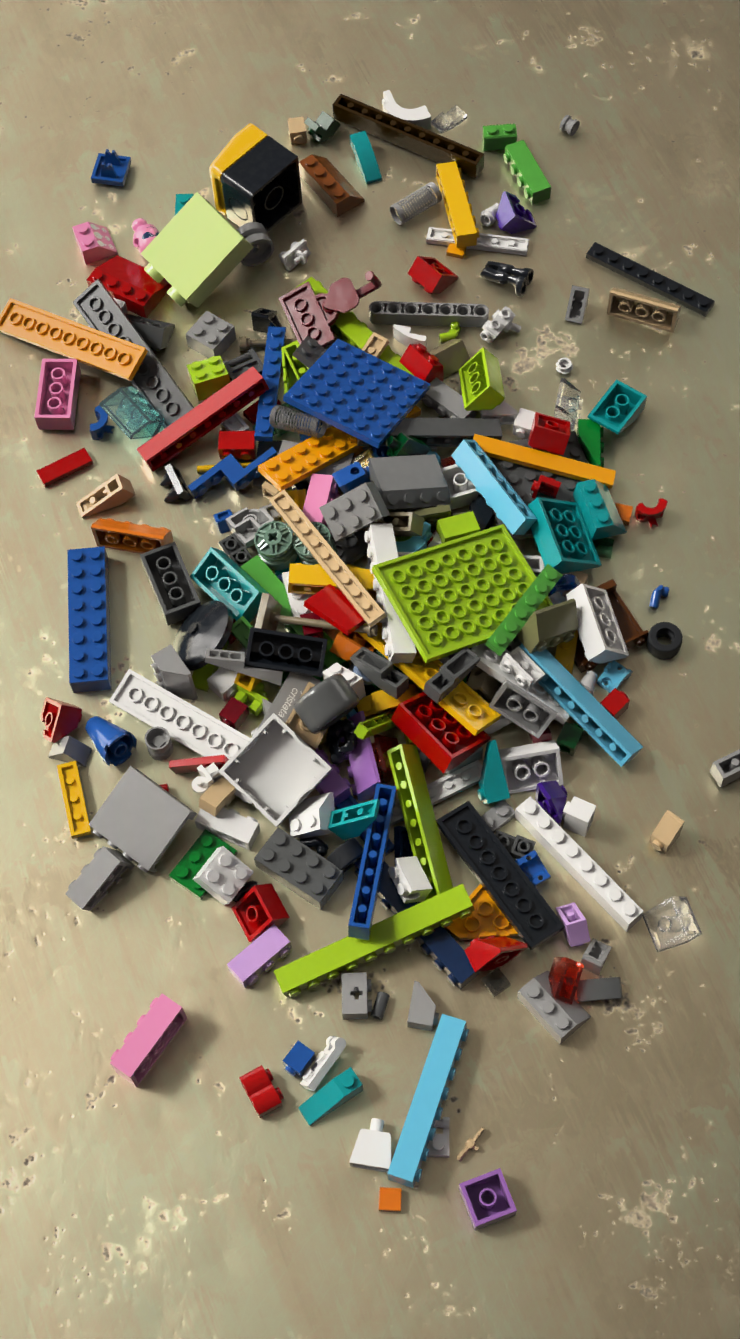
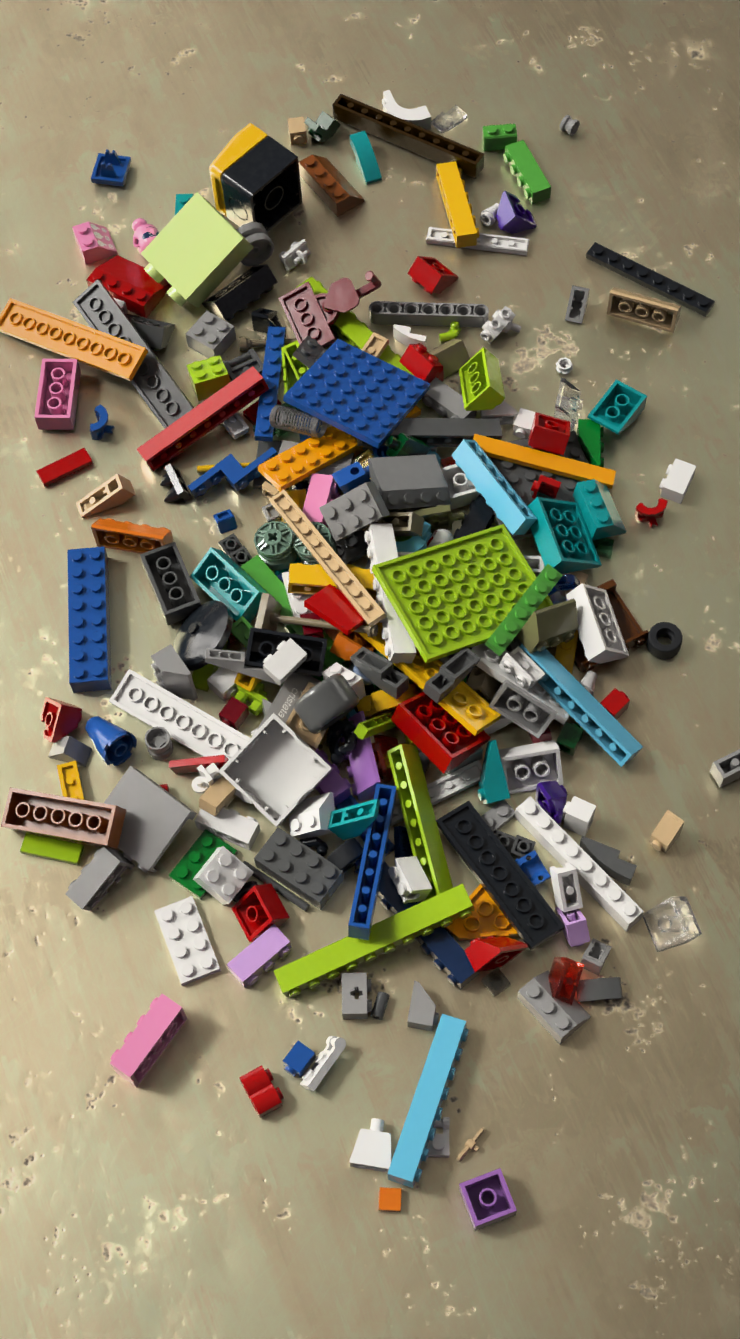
(52, 849): none -> lime tile
(63, 818): none -> dark orange brick
(132, 413): clear light blue slope -> none
(187, 940): none -> white plate
(238, 443): red brick -> none
(240, 292): none -> black slope
(246, 523): light grey brick -> none
(279, 888): none -> dark grey bar
(284, 661): none -> white brick
(331, 1096): teal slope -> none
(429, 196): light grey piece -> none
(455, 252): light orange tile -> none
(457, 526): lime brick -> none
(502, 274): black piece -> none
(566, 887): none -> white brick
(609, 860): none -> dark grey slope
(613, 676): medium azure piece -> none
(625, 512): orange tile -> none
(656, 595): blue arm -> none
(677, 481): none -> white brick

